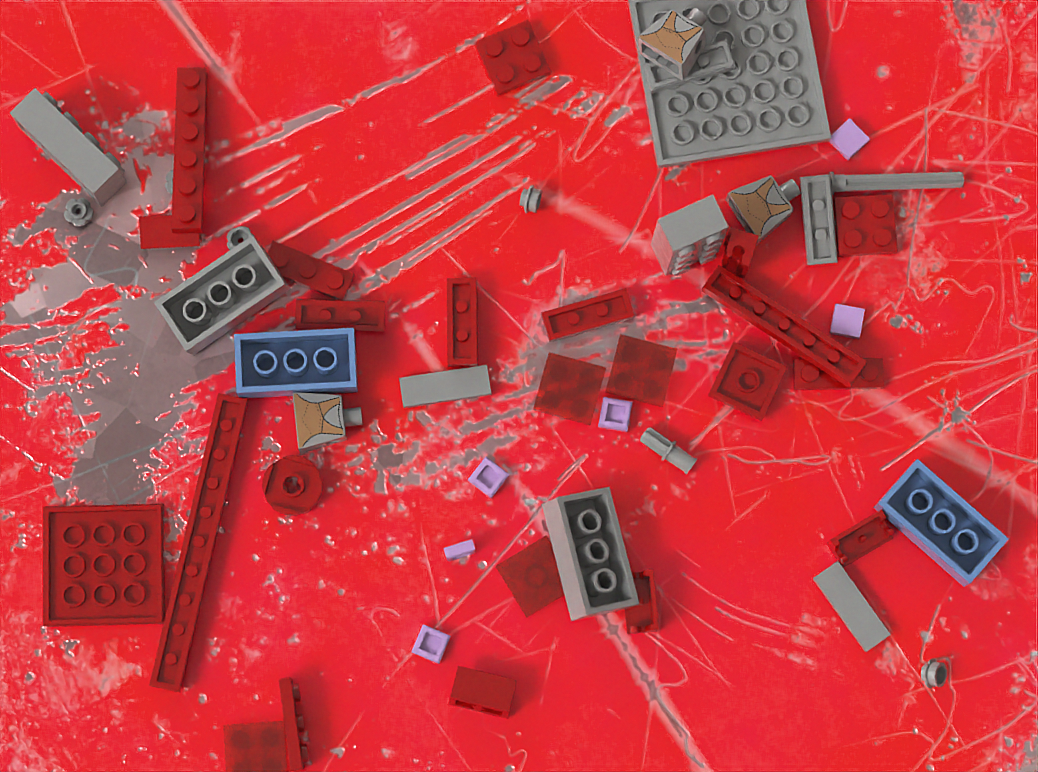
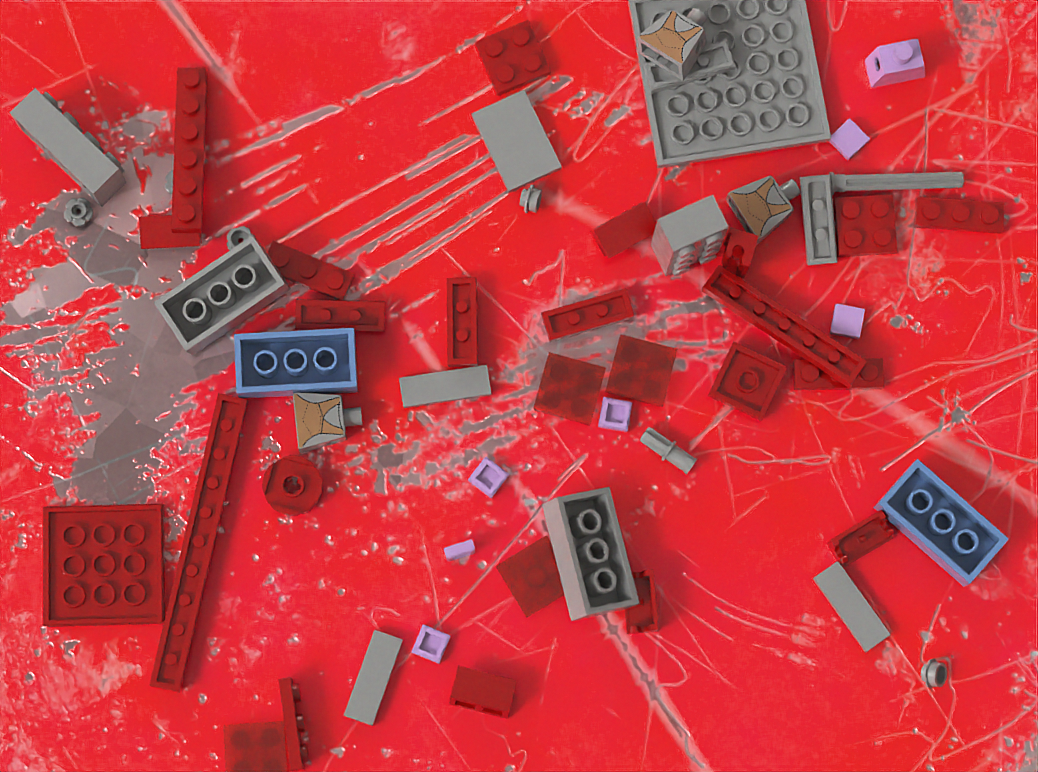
(373, 677): none -> light grey tile
(516, 141): none -> light grey tile
(624, 230): none -> red hinge
(897, 62): none -> lavender torso
(959, 215): none -> red plate

